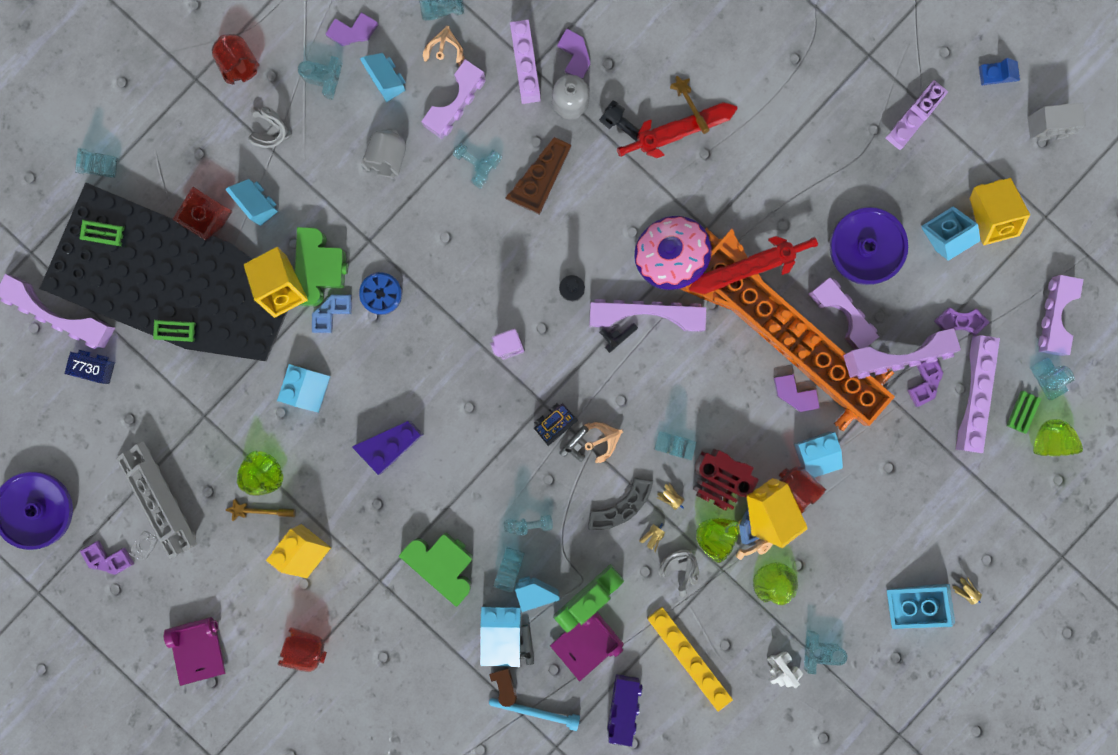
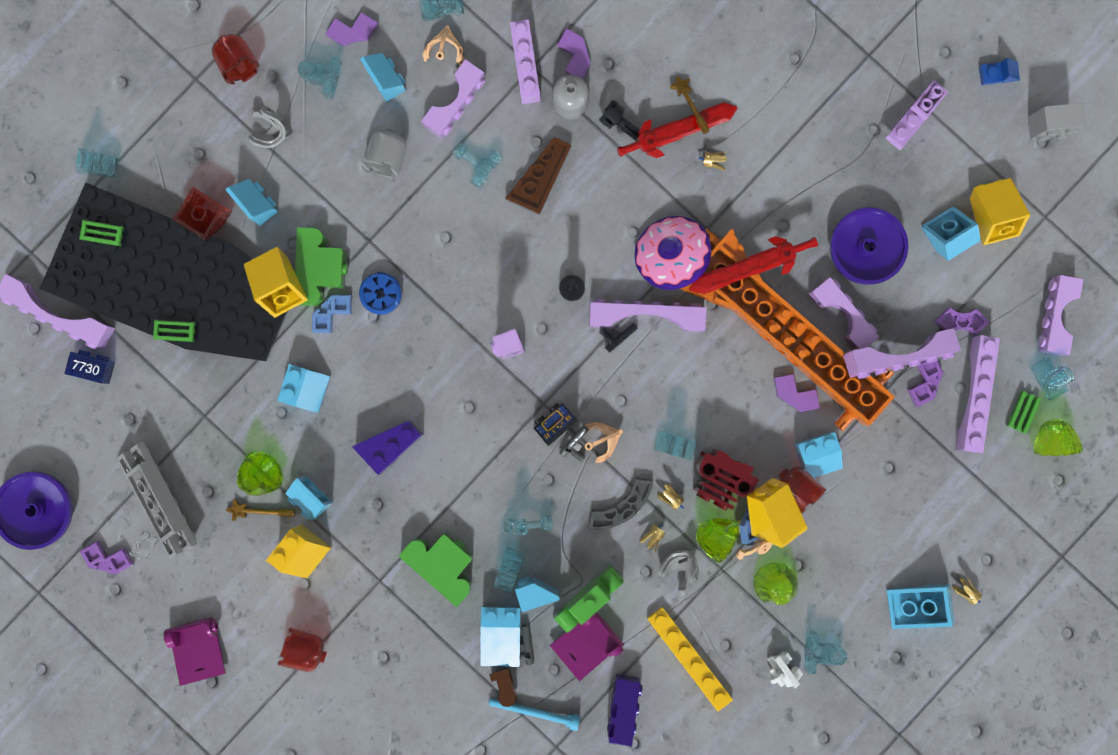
(308, 498): none -> medium azure slope
(709, 158): none -> pearl gold piece

